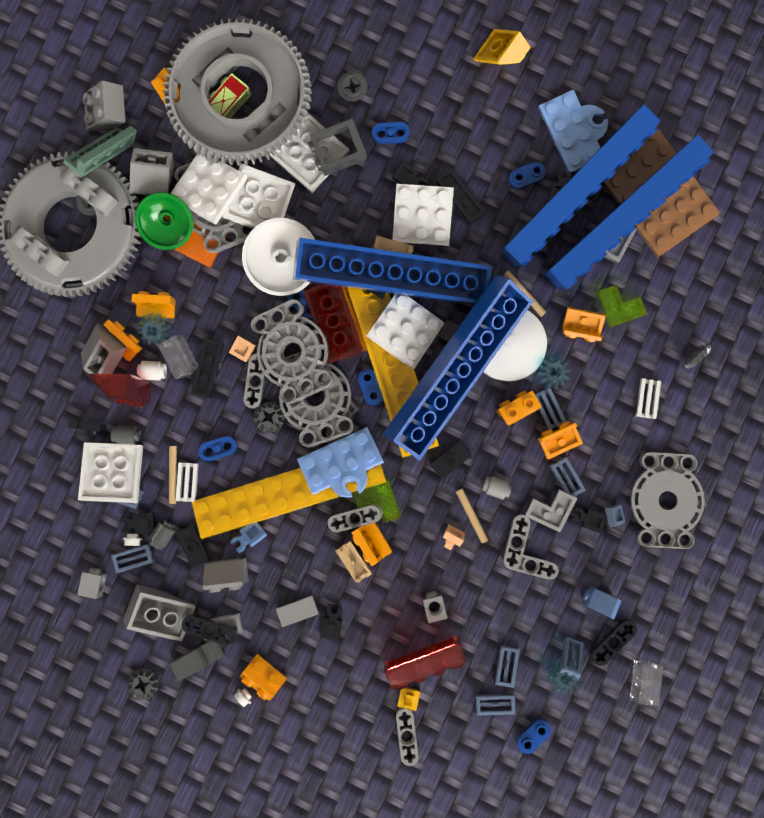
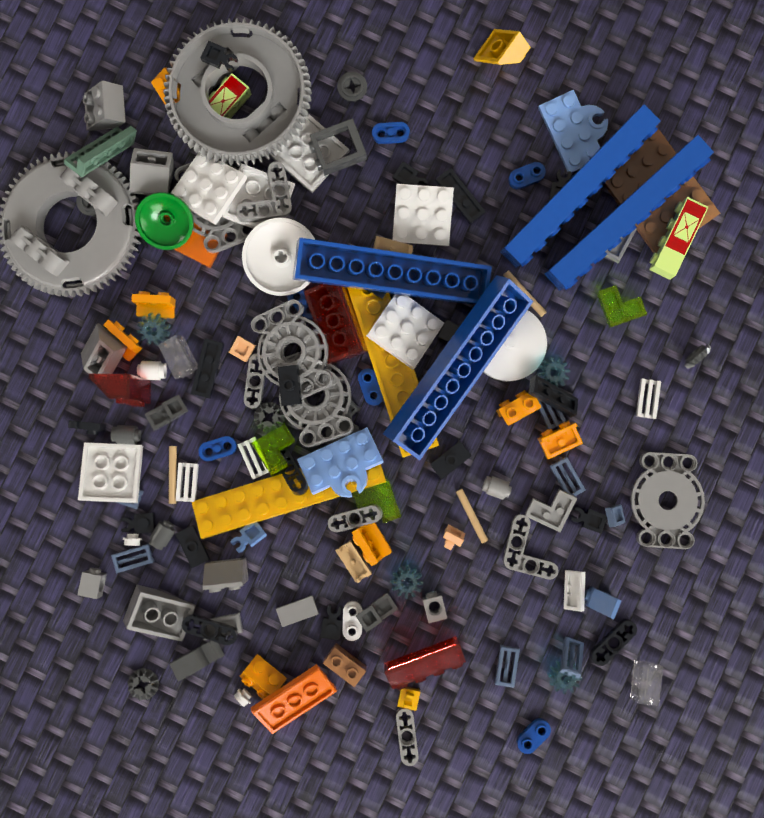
(166, 413): none -> dark grey slope
(216, 56): none -> black plate
(247, 461): none -> white tile
(269, 448): none -> clear neon green plate
(273, 204): none -> light grey beam
(289, 385): none -> black plate
(293, 699): none -> orange tile
(296, 474): none -> black beam
(345, 665): none -> medium nougat brick
(351, 621): none -> white plate
(376, 612): none -> dark grey slope
(411, 586): none -> clear light blue gear
(495, 703): sand blue tile -> none
(553, 396): none -> black plate
(574, 590): none -> white plate
(583, 324): light orange bracket -> none
(678, 238): none -> yellowish green brick

